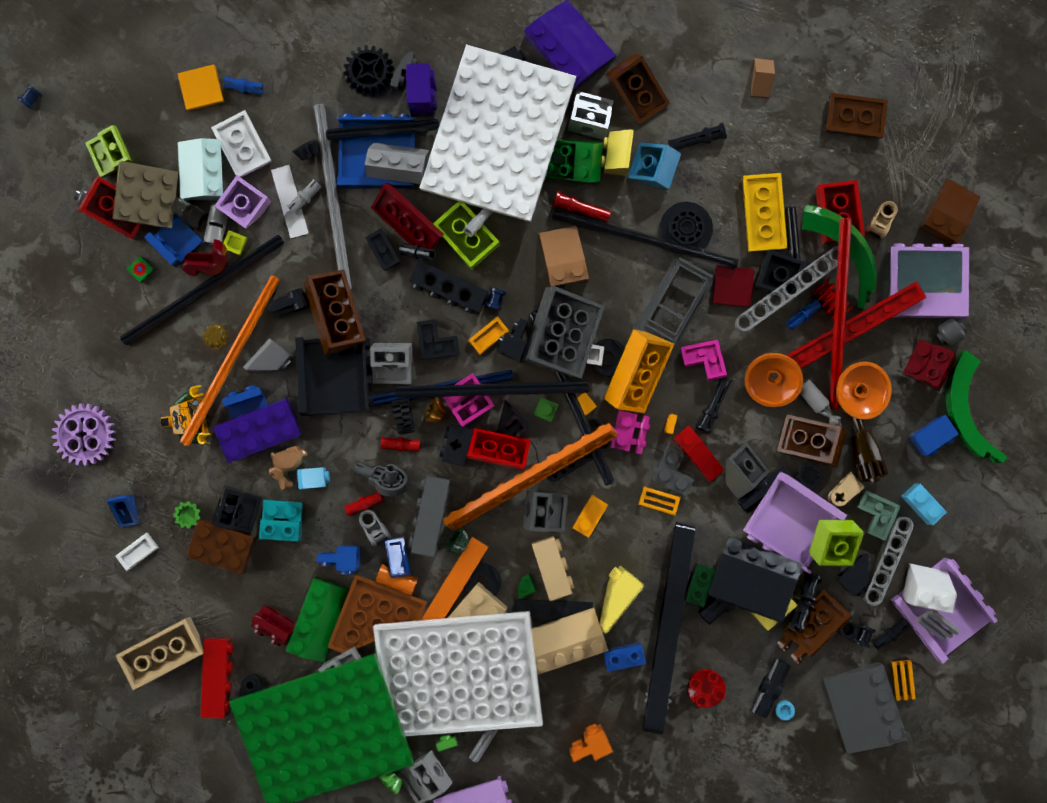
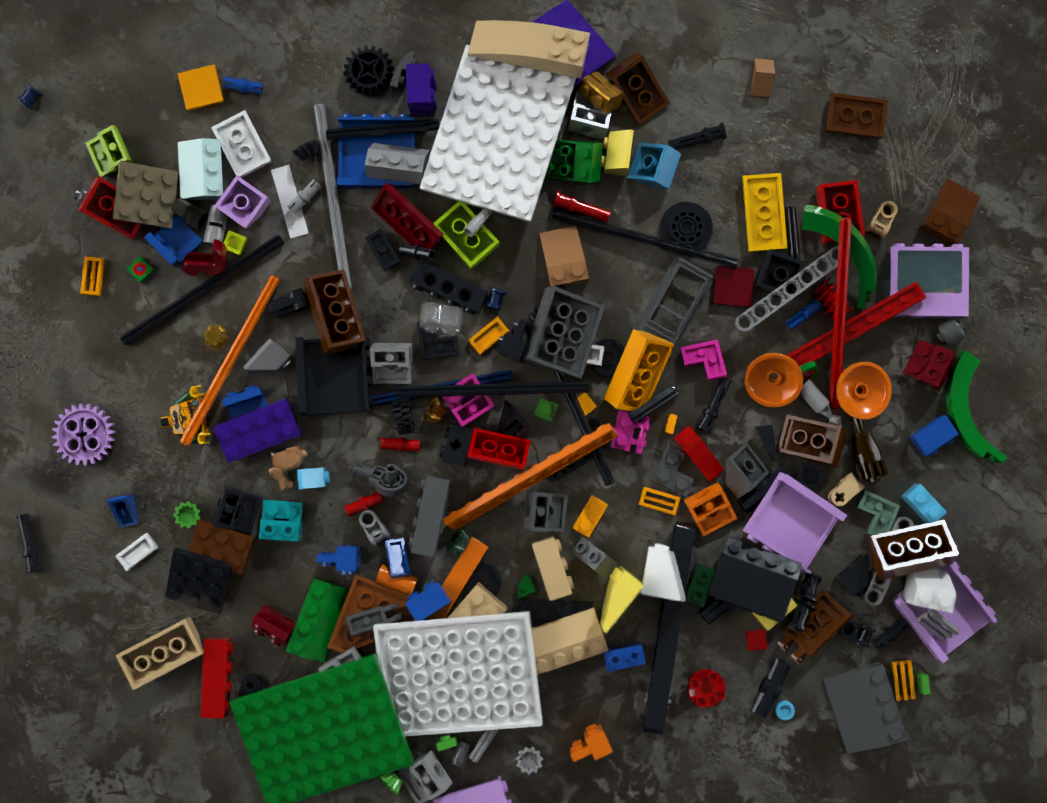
(23, 520): none -> black pin
(91, 292): none -> light orange tile
(198, 580): none -> black plate
(366, 619): none -> dark grey hinge
(428, 601): none -> blue brick
(440, 318): none -> clear brick
(460, 754): none -> dark grey pin
(529, 760): none -> light grey piece
(531, 46): none -> tan slope
(594, 557): none -> dark grey brick
(600, 92): none -> pearl gold brick
(653, 404): none -> black axle
(662, 574): none -> white slope
(710, 509): none -> orange brick
(756, 639): none -> red tile
(767, 436): none -> black piece
(809, 370): none -> green tile
(836, 542): lime brick -> none
(912, 550): none -> reddish brown slope
(923, 683): none -> bright green tile

